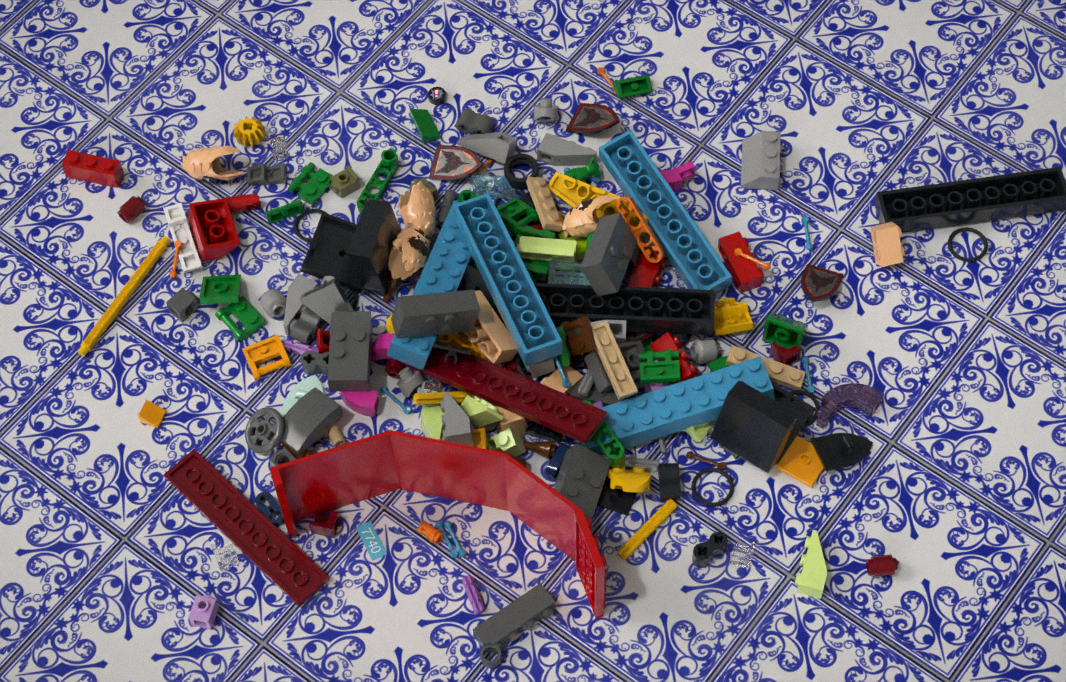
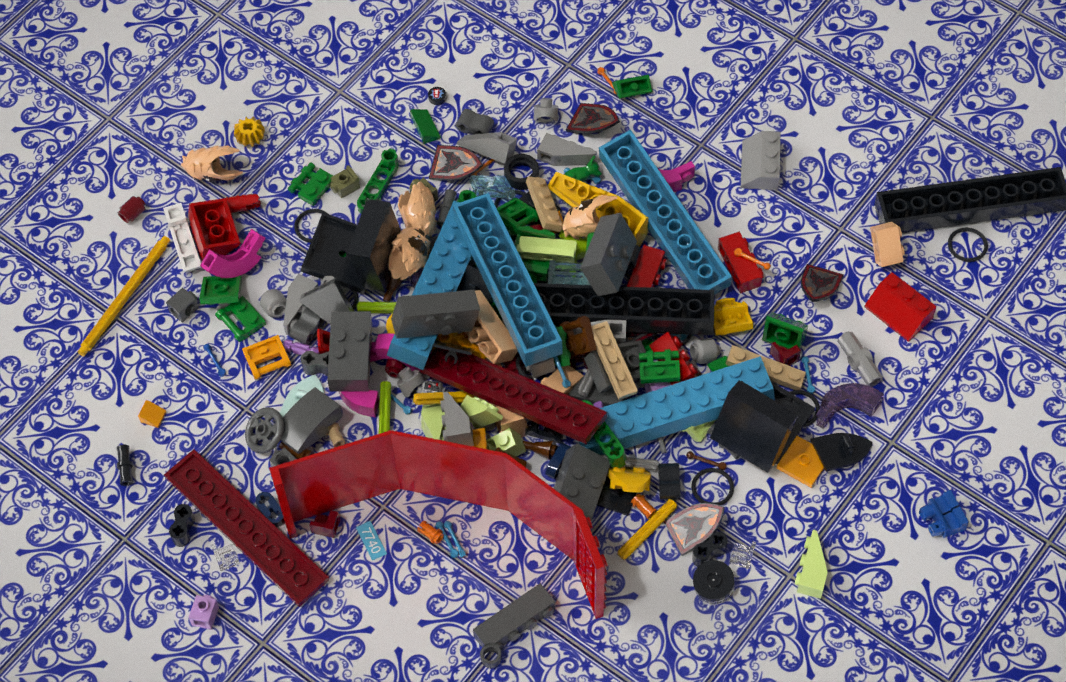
(92, 168): red brick -> none
(124, 465): none -> black pin
(178, 244): orange hinge -> none
(183, 522): none -> black axle
(221, 372): none -> blue hinge
(237, 263): none -> dark pink arch
(267, 175): dark grey slope -> none
(279, 149): clear bush -> none
(284, 212): green slope -> none
(376, 307): none -> lime axle
(385, 406): none -> lime axle
(473, 594): medium lavender axle -> none
(642, 227): orange beam -> none
(643, 505): none -> orange pin
(694, 525): none -> shield
(713, 582): none -> black piece
(804, 220): dark azure hinge -> none
(860, 359): none -> light grey piece
(881, 565): dark red brick -> none
(900, 307): none -> red slope
(947, 516): none -> blue hips

